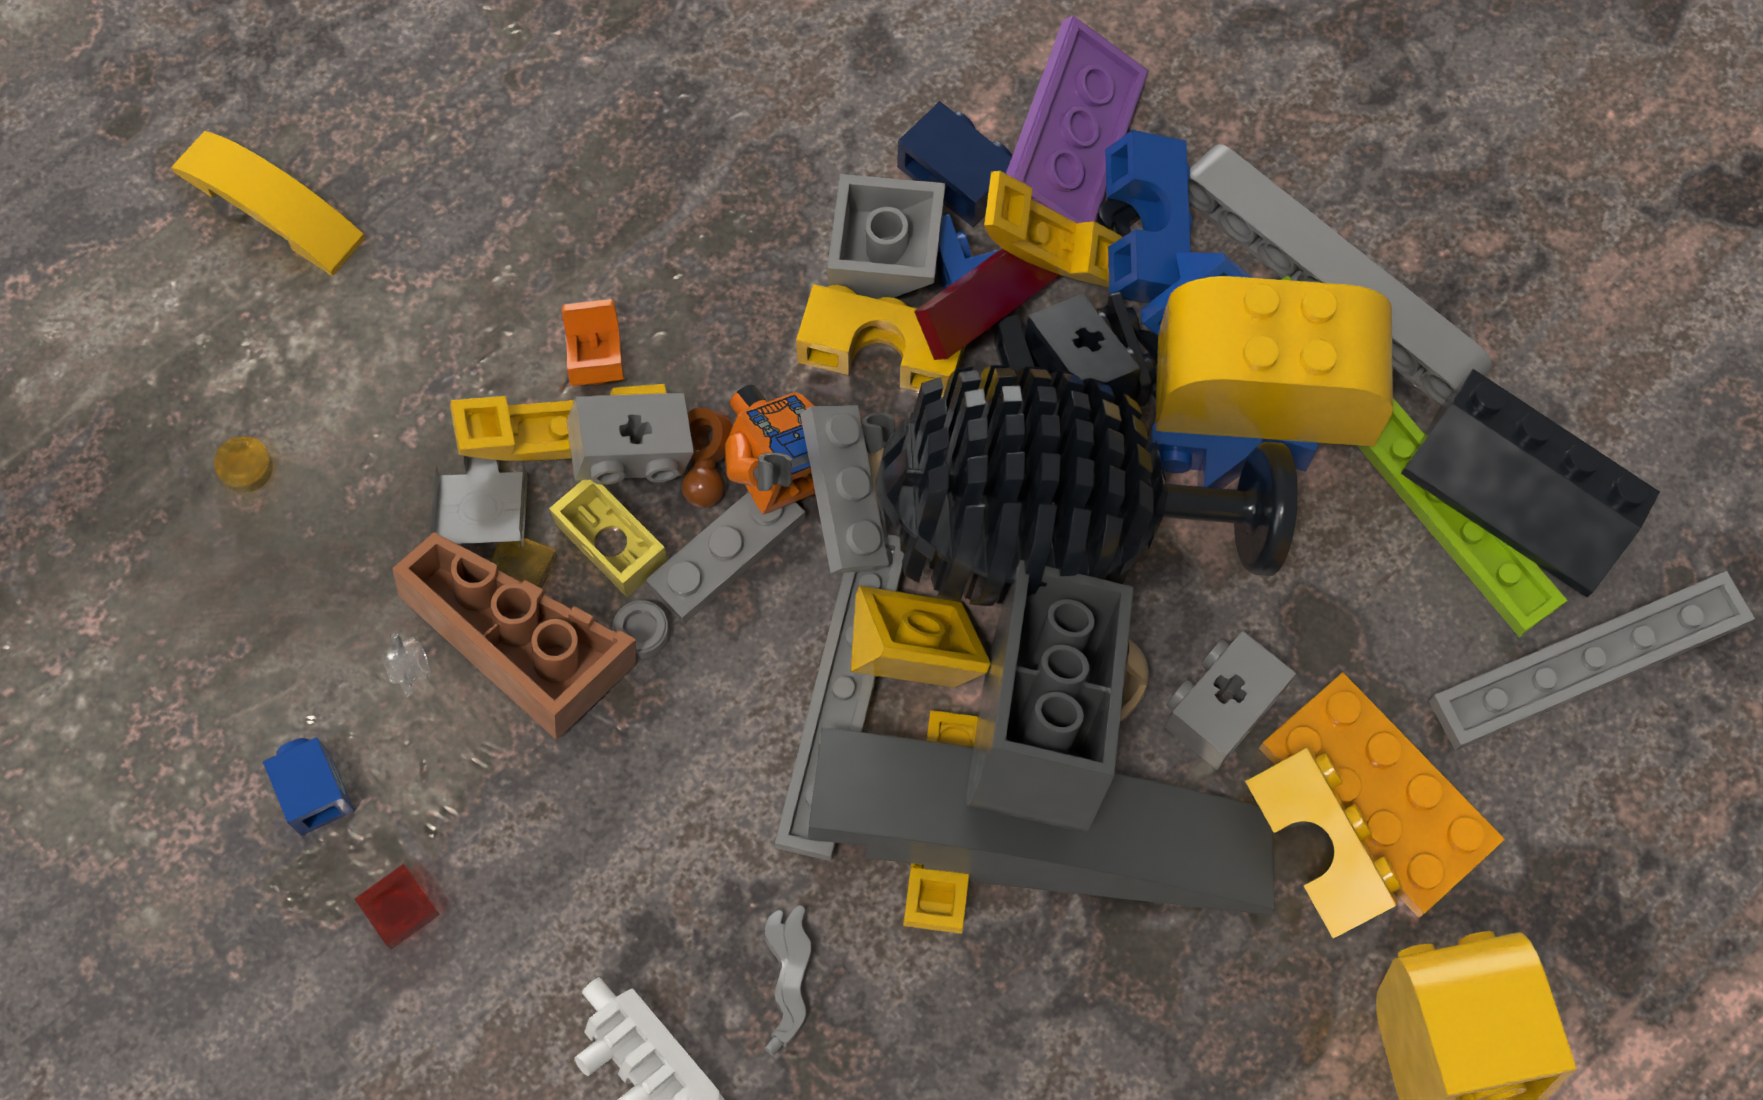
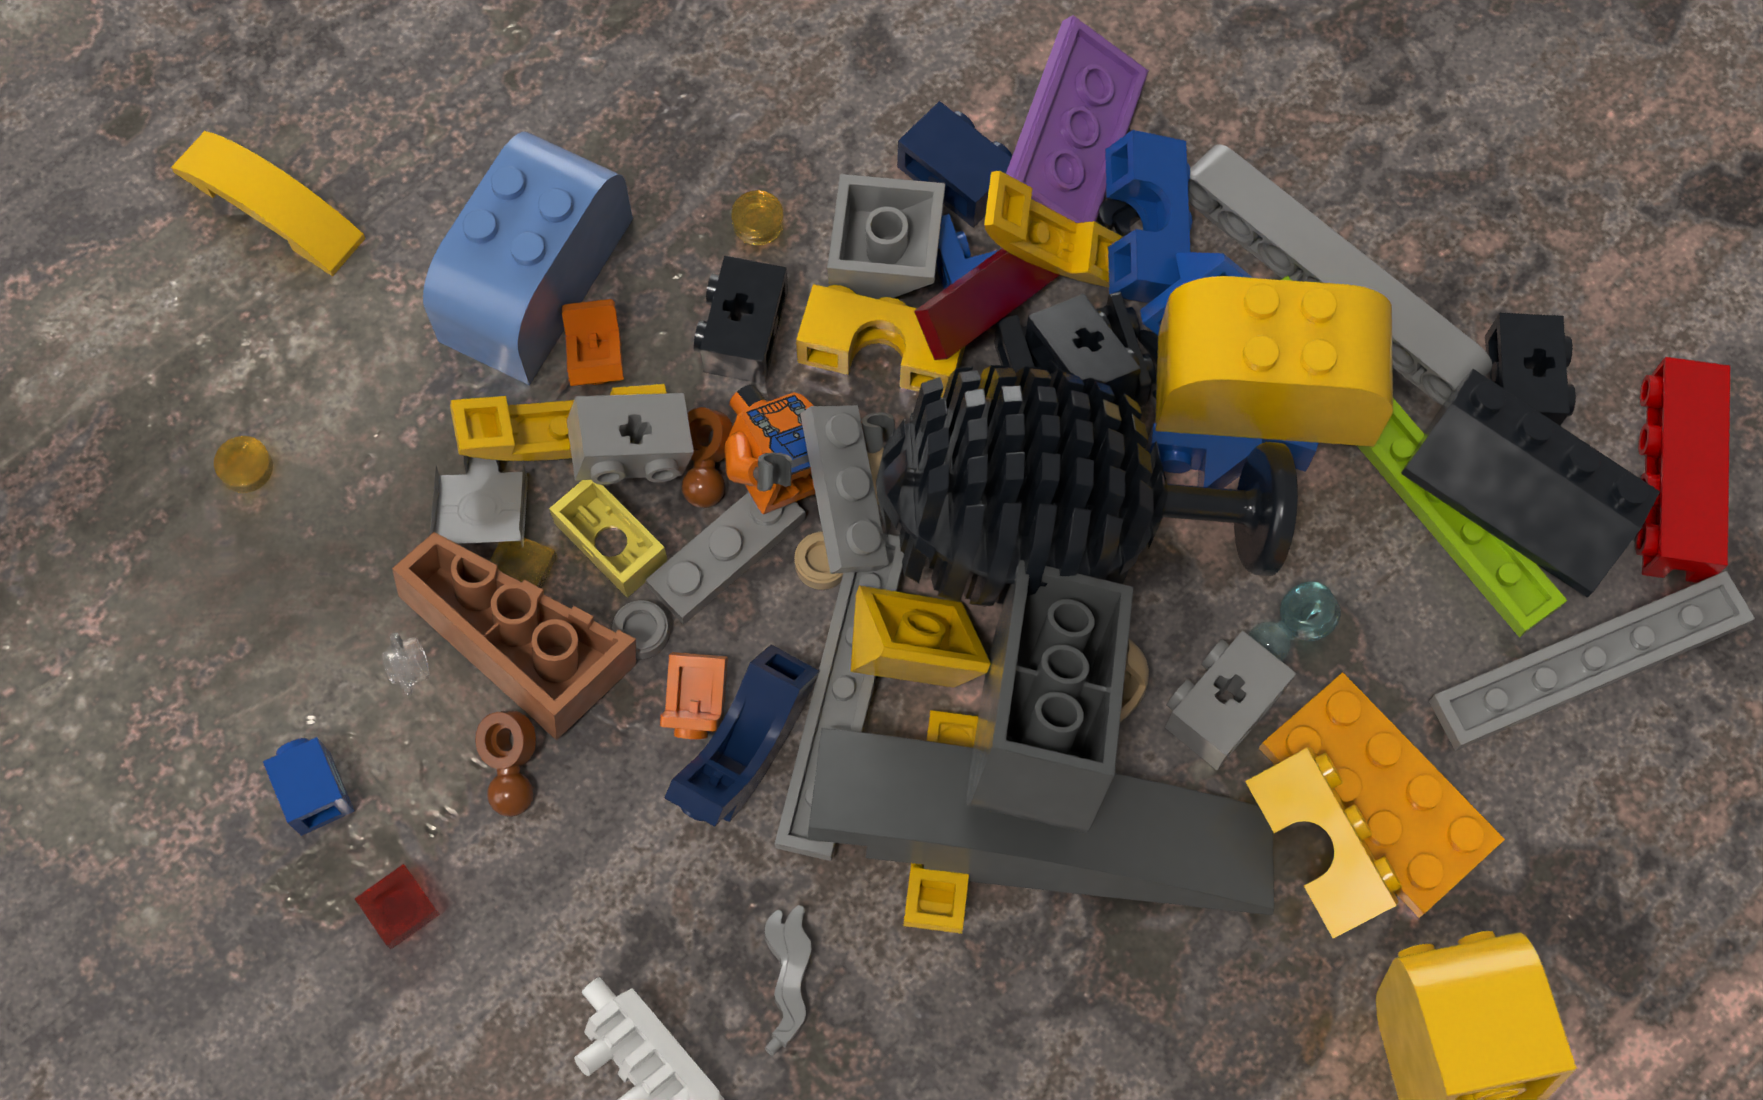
(509, 791): none -> dark orange plate
(522, 252): none -> medium blue brick
(694, 694): none -> orange bracket
(745, 346): none -> black brick
(747, 740): none -> dark blue arch
(757, 217): none -> clear yellow tile
(813, 564): none -> tan tile
(1295, 610): none -> clear light blue plate
(1532, 361): none -> black brick
(1689, 465): none -> red brick

